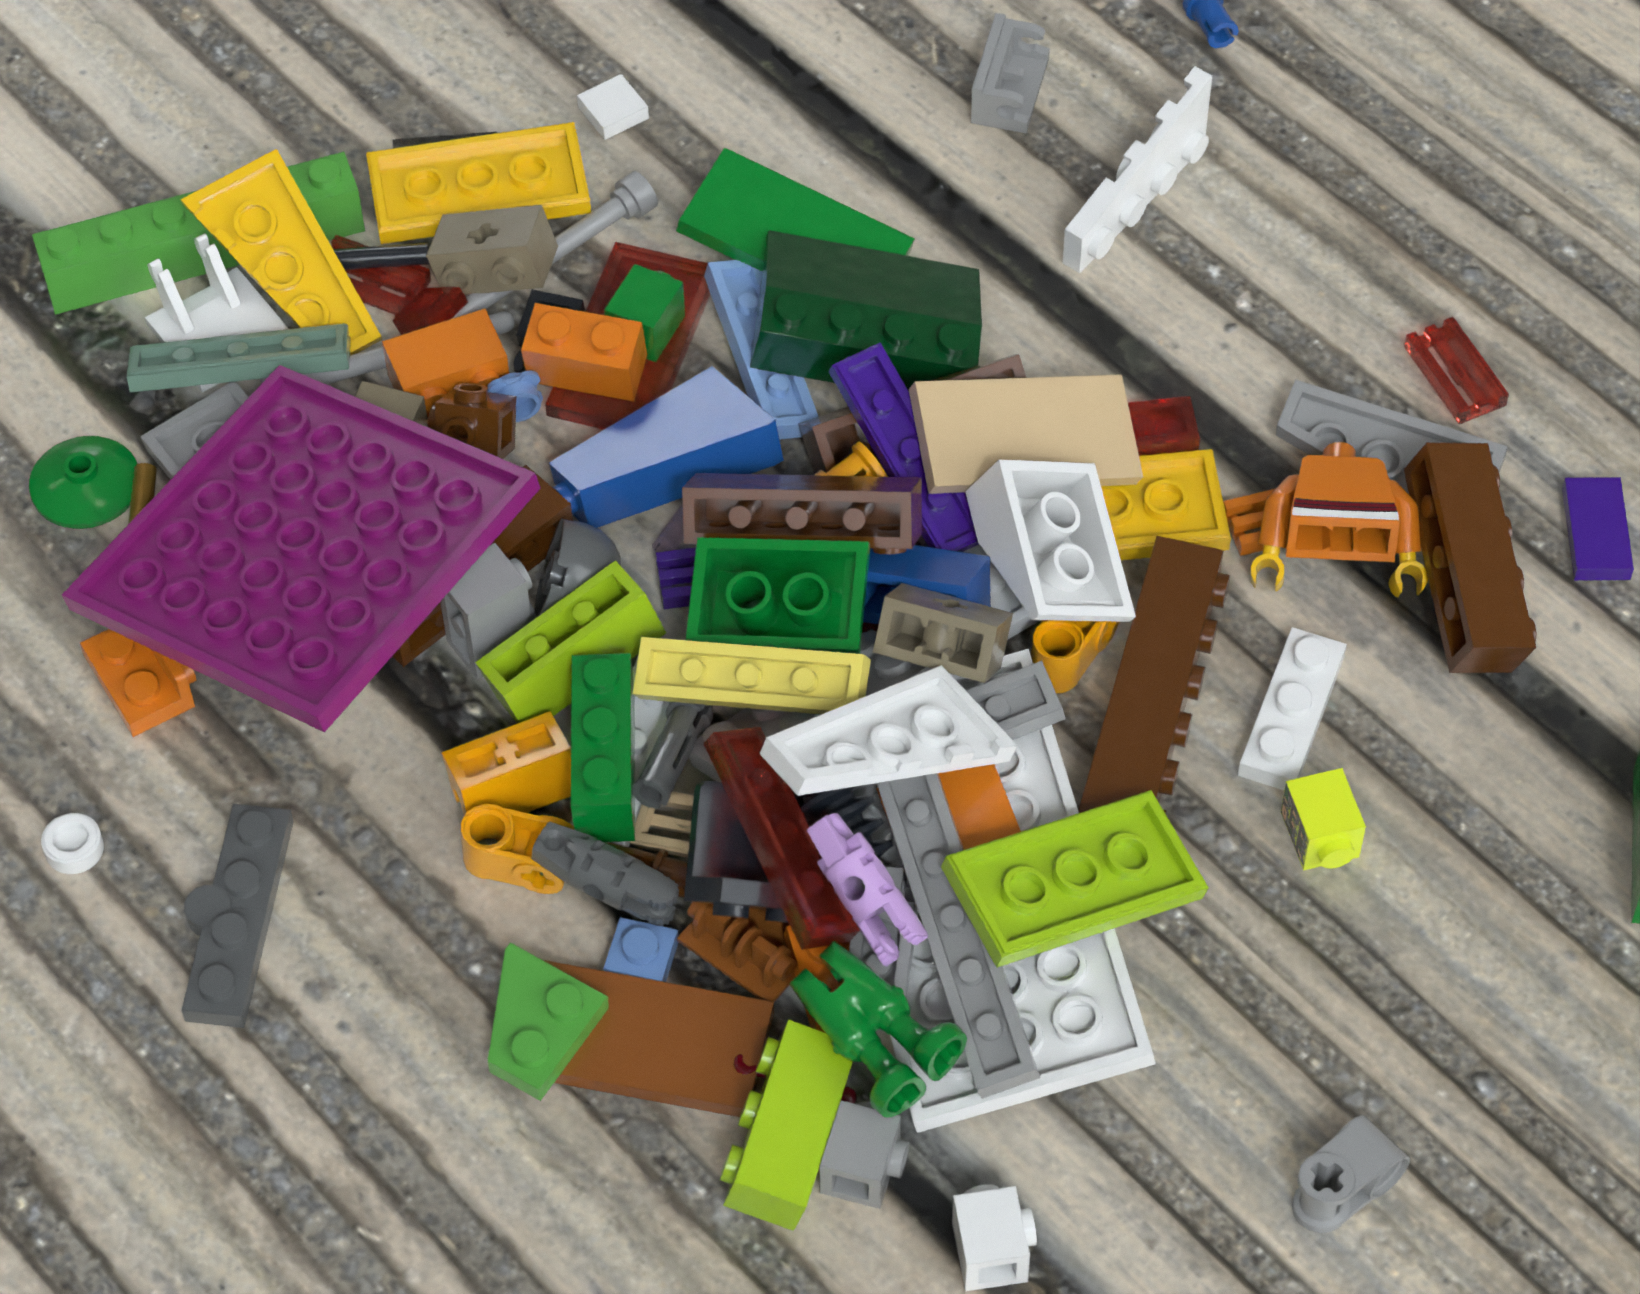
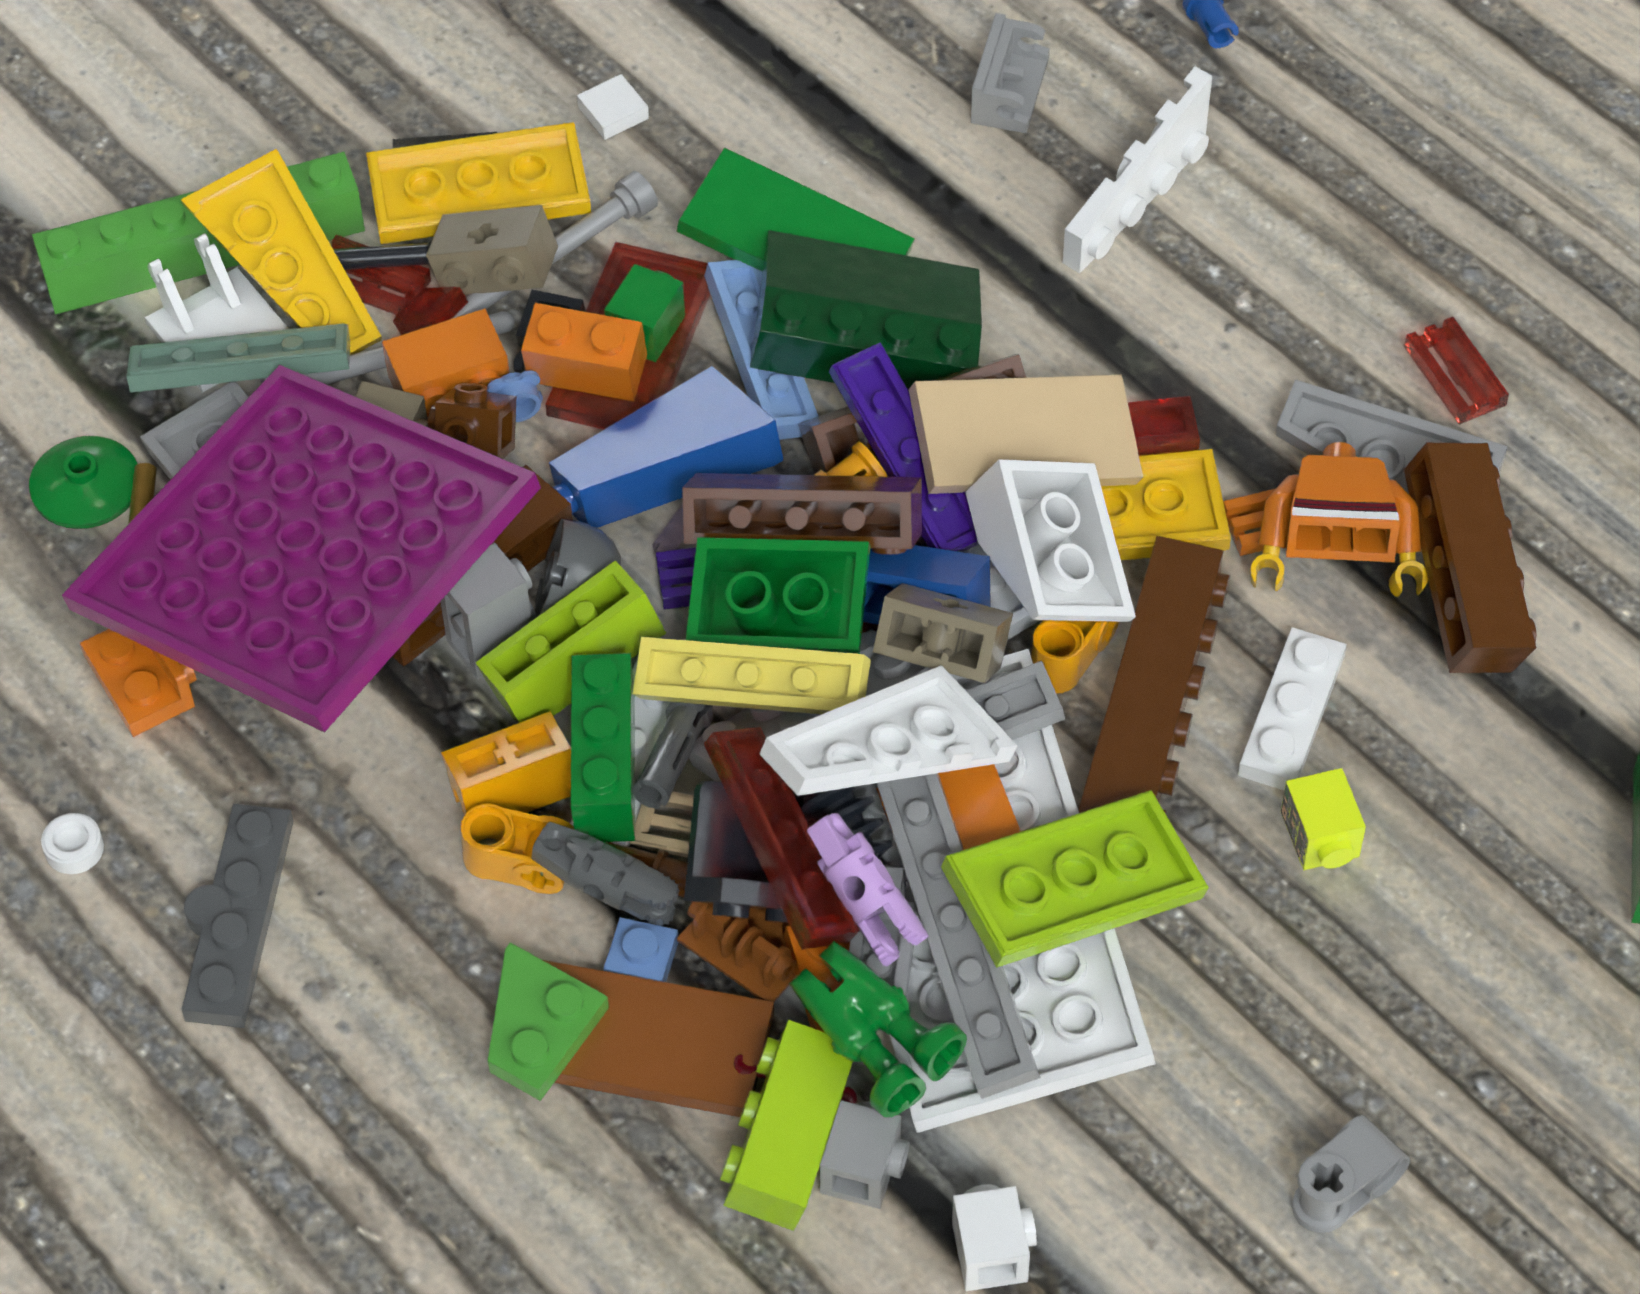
(1597, 529): dark purple tile -> none

